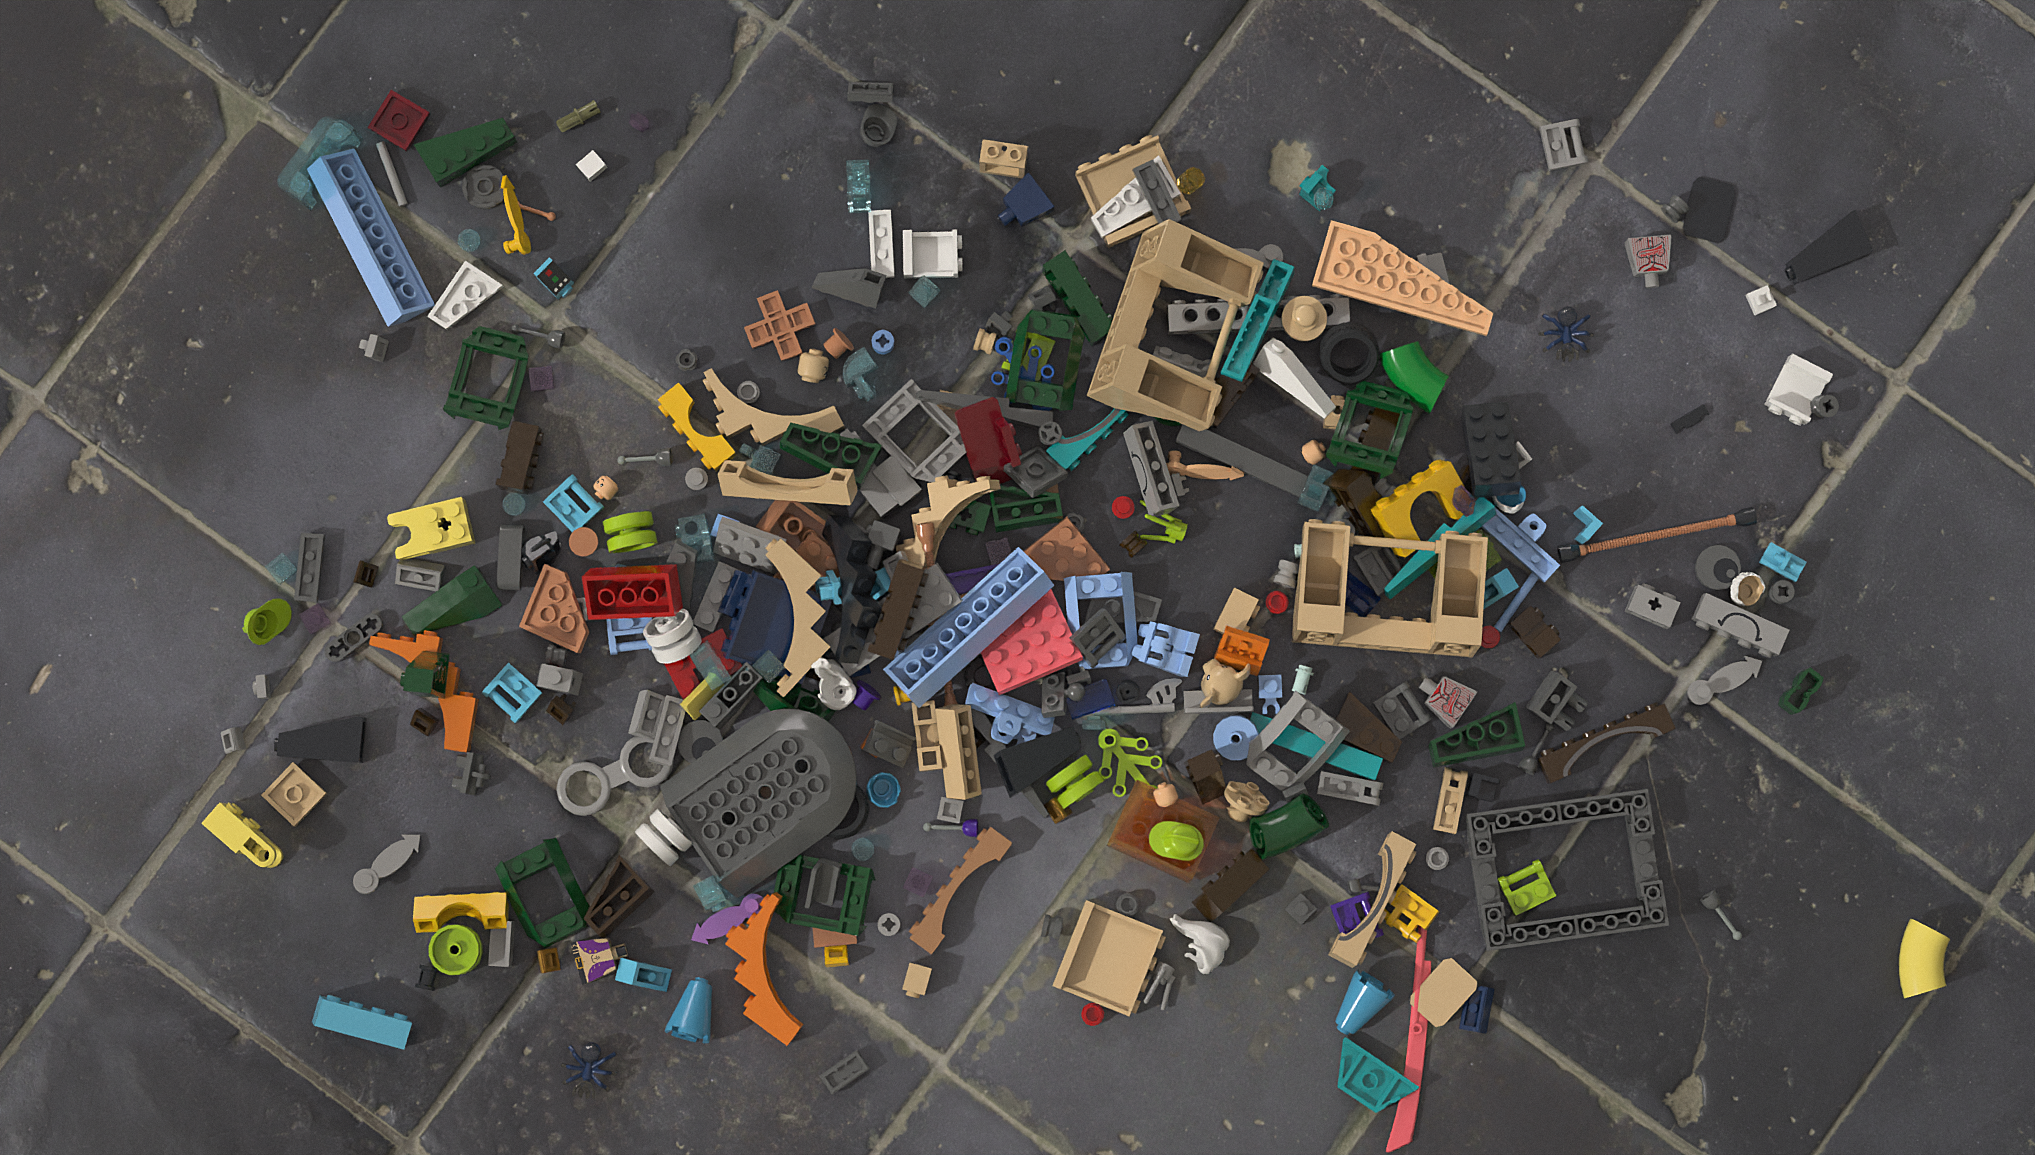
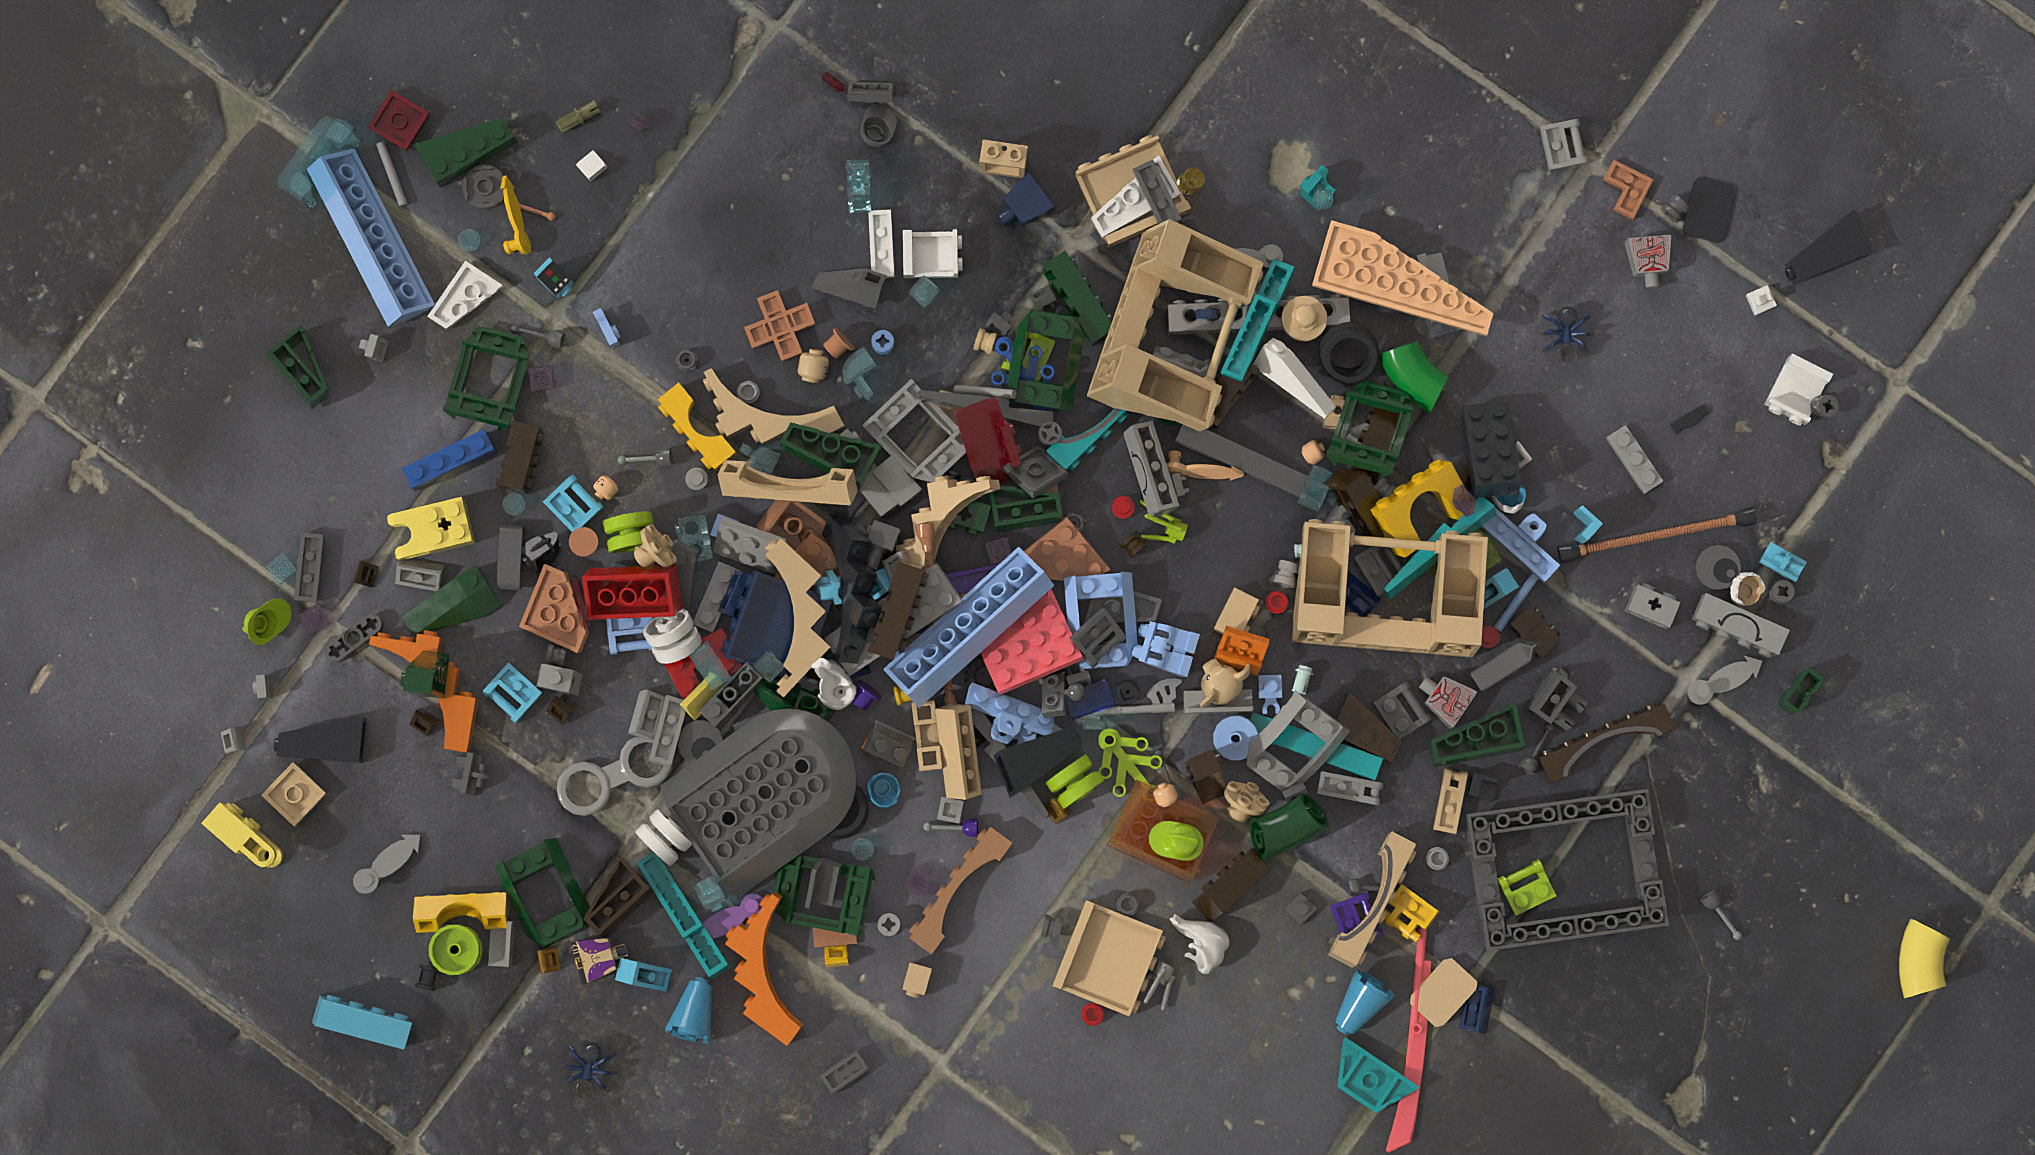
(299, 367): none -> dark green wedge
(463, 452): none -> blue arch
(580, 605): none -> dark red piece
(610, 333): none -> light blue plate
(654, 548): none -> tan plate
(684, 915): none -> teal slope
(833, 81): none -> dark red piece
(985, 391): none -> light grey bar
(1206, 314): none -> dark blue tile
(1504, 664): none -> dark grey piece
(1634, 187): none -> nougat tile
(1634, 459): none -> light grey plate

